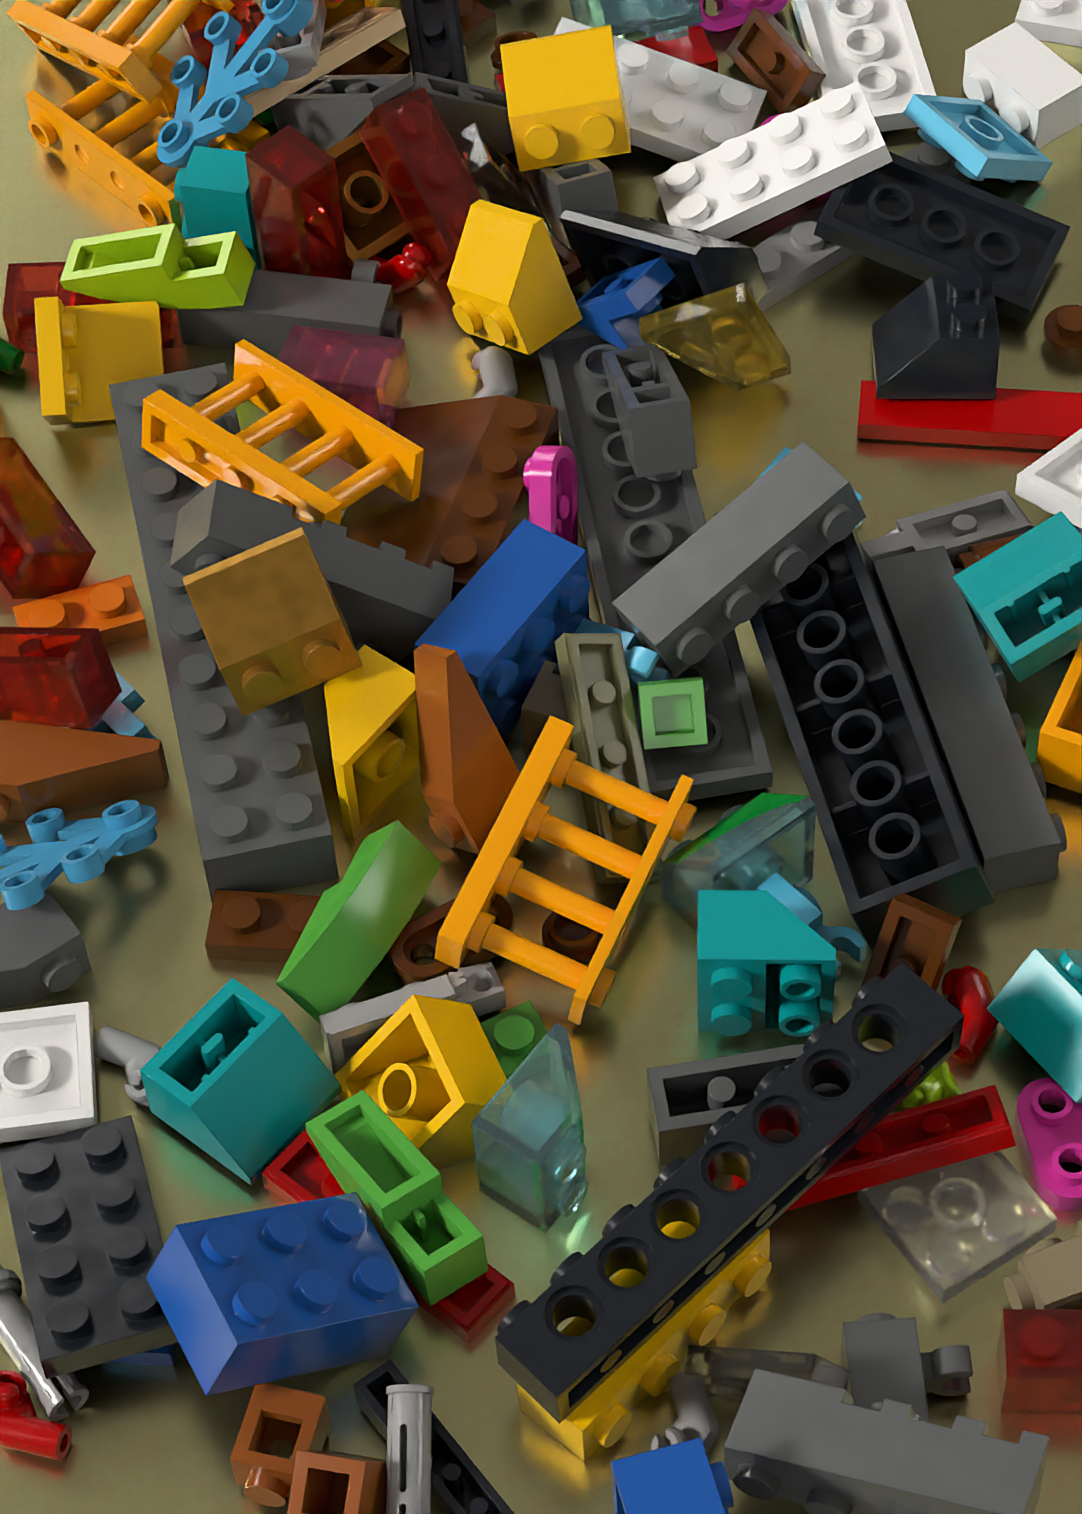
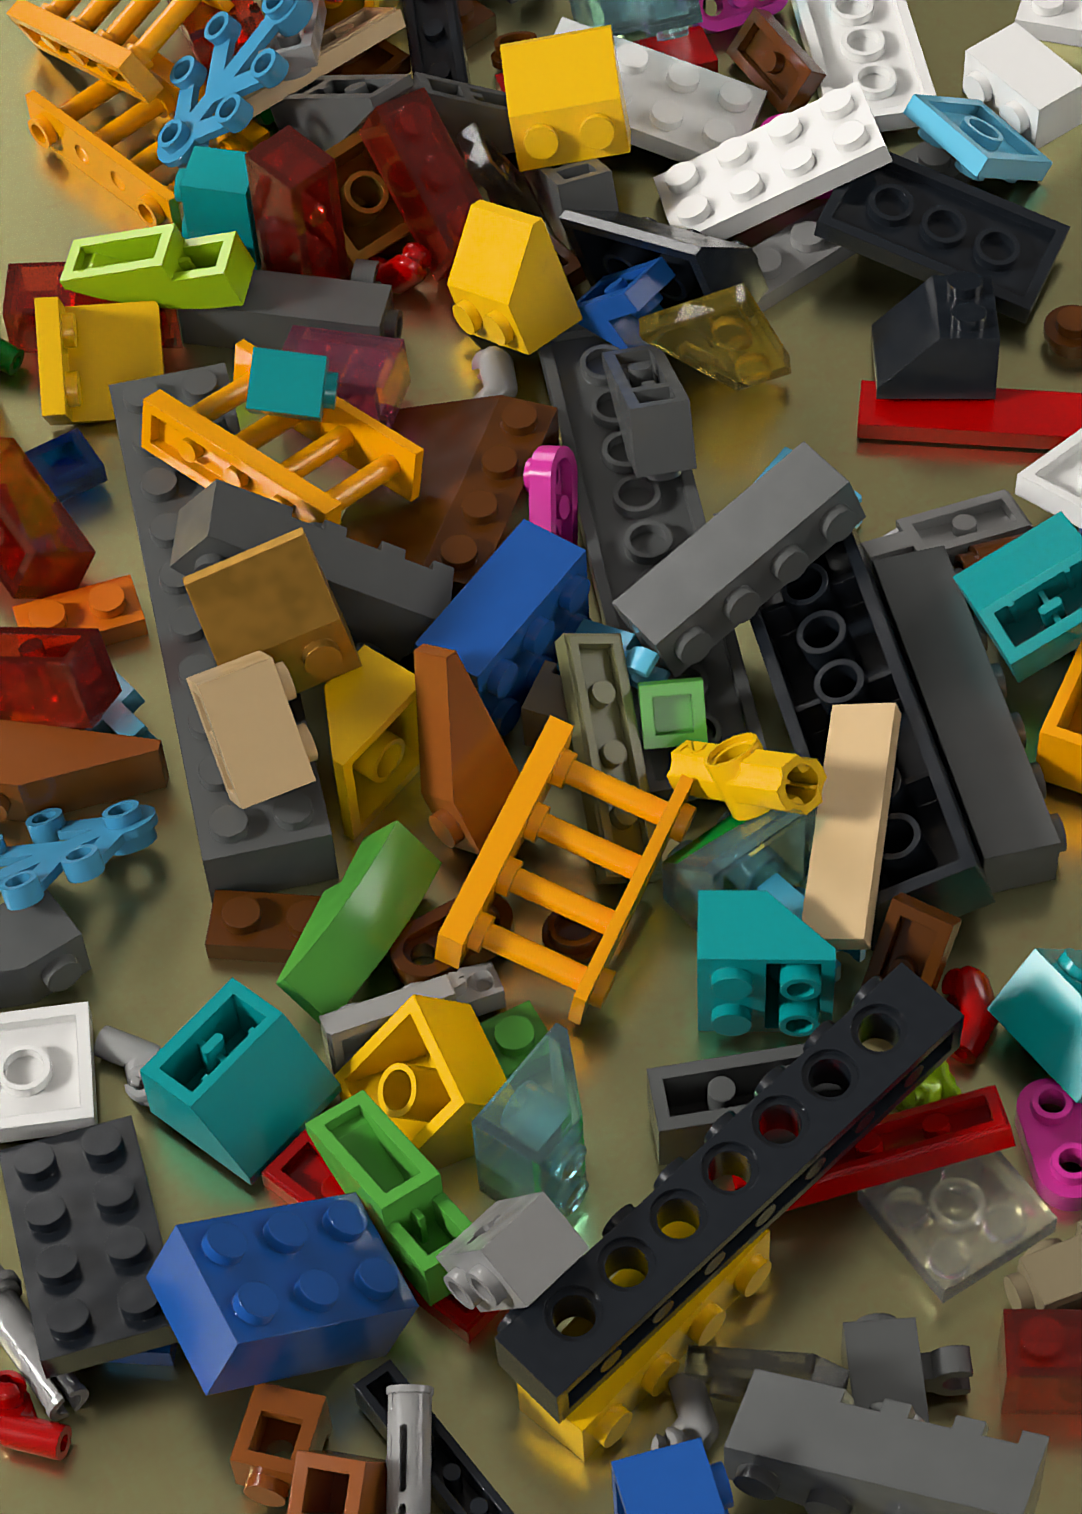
(68, 464): none -> clear blue plate
(254, 728): none -> tan brick
(291, 384): none -> teal brick
(511, 1254): none -> light grey brick
(748, 776): none -> yellow piece
(852, 824): none -> tan tile

